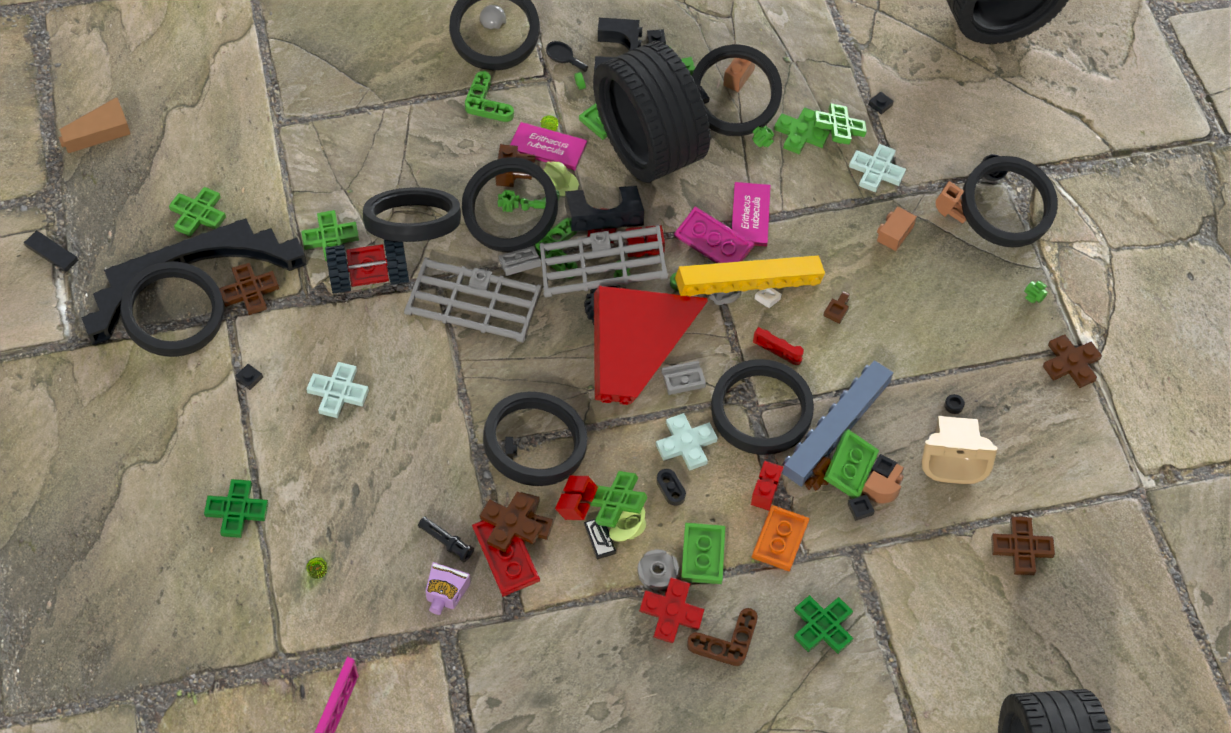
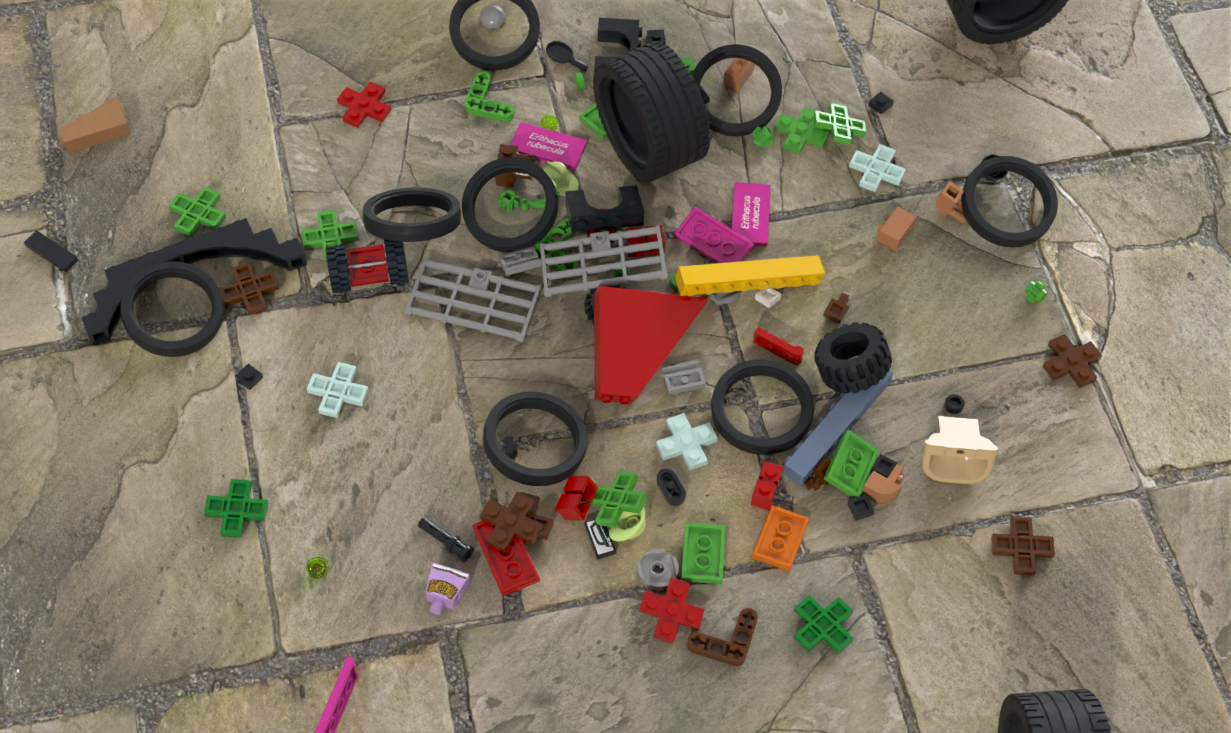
(364, 104): none -> red plate
(858, 373): none -> black tyre

